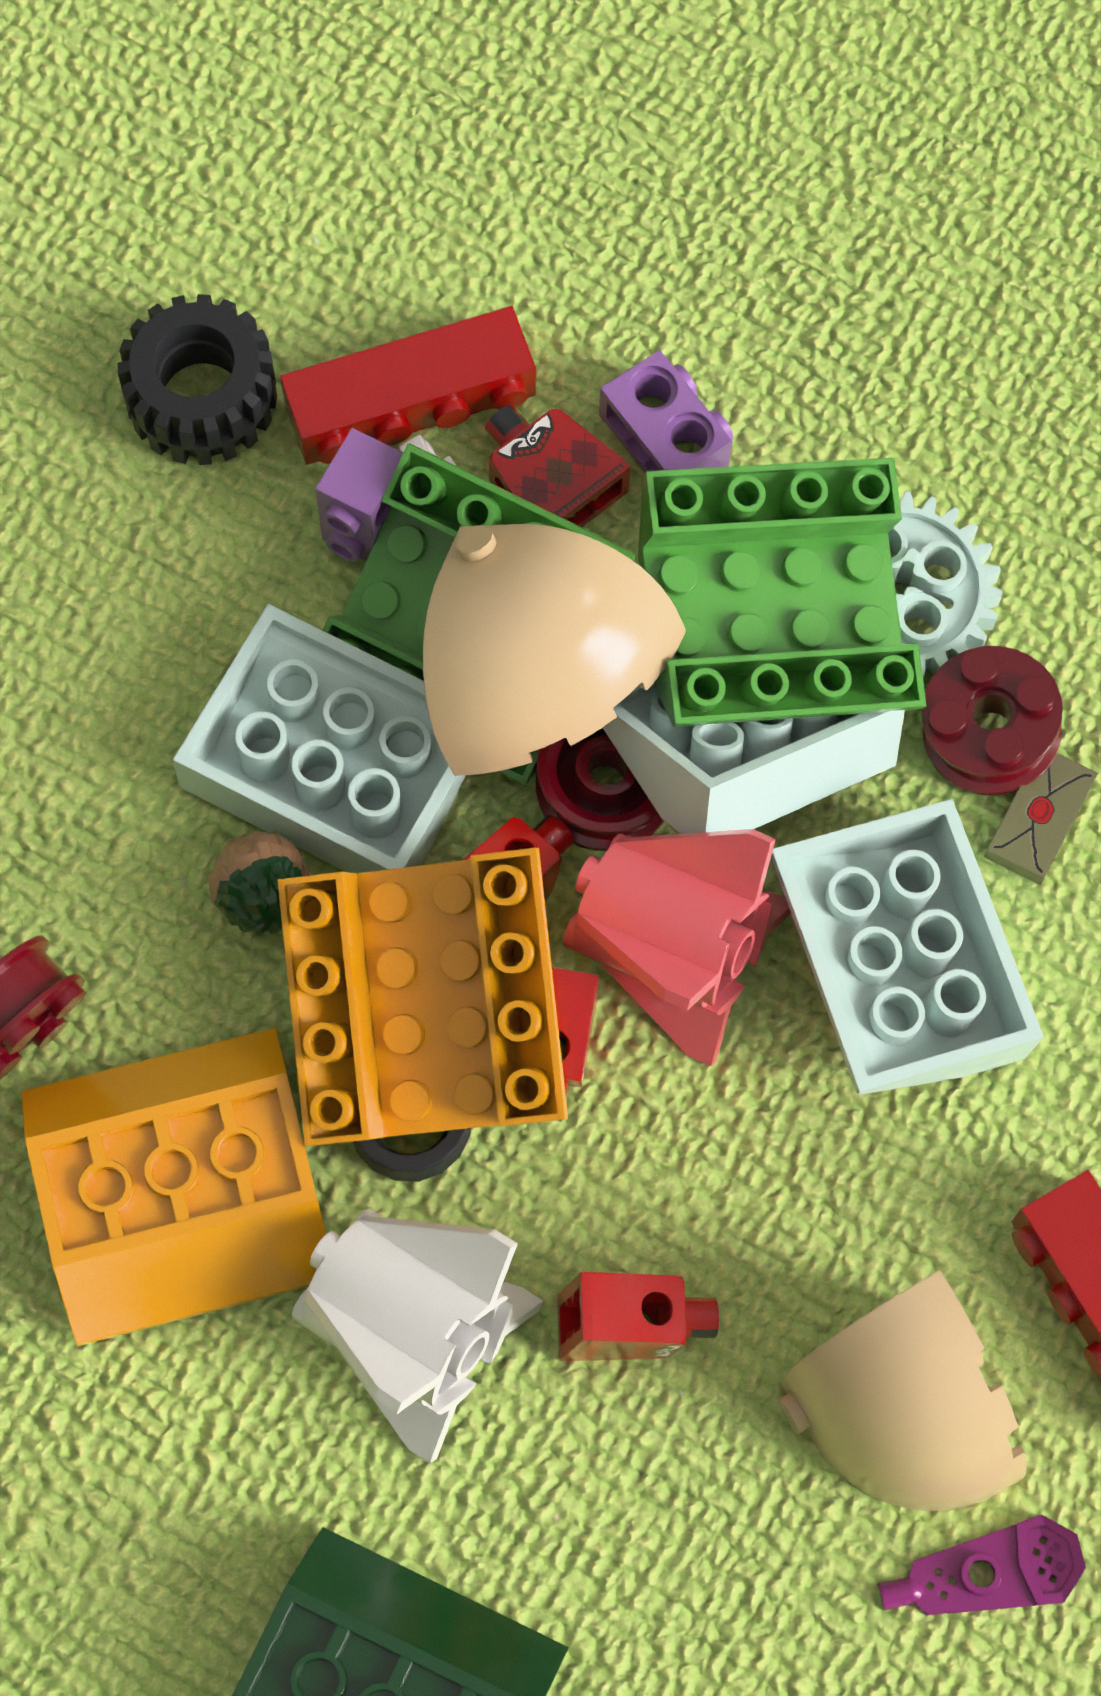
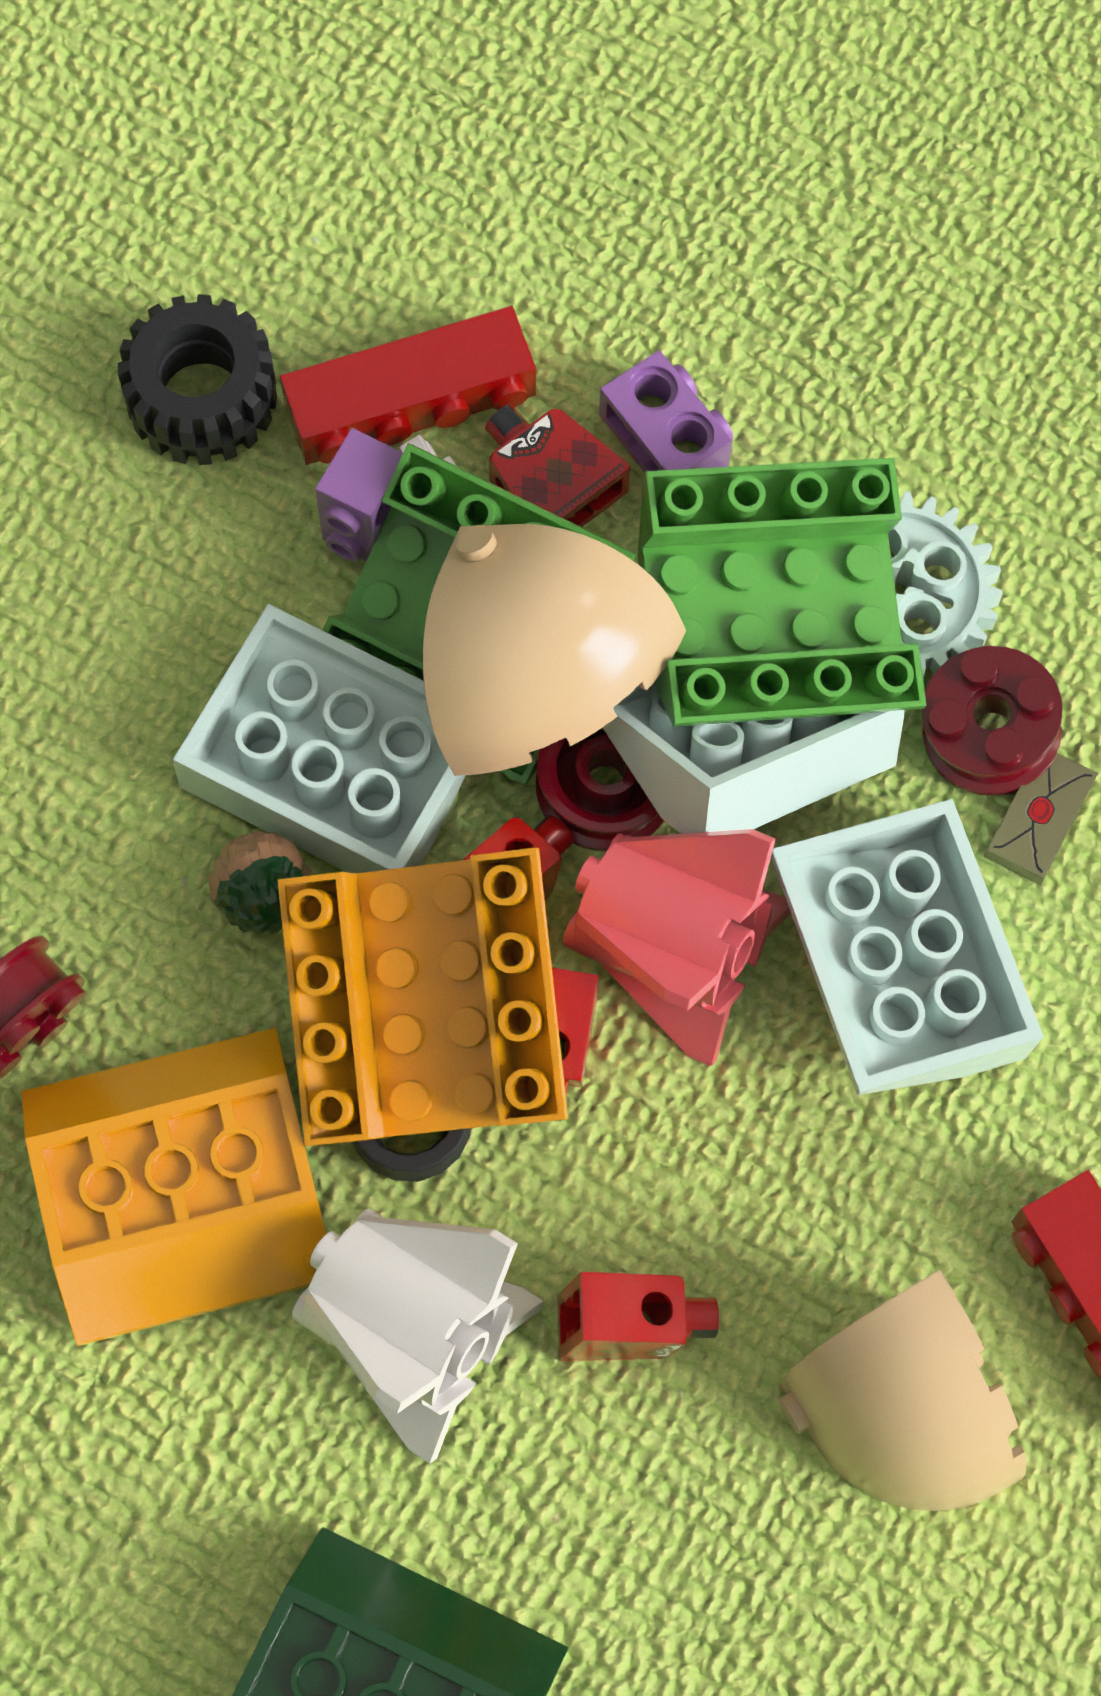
(1013, 1567): magenta piece -> none

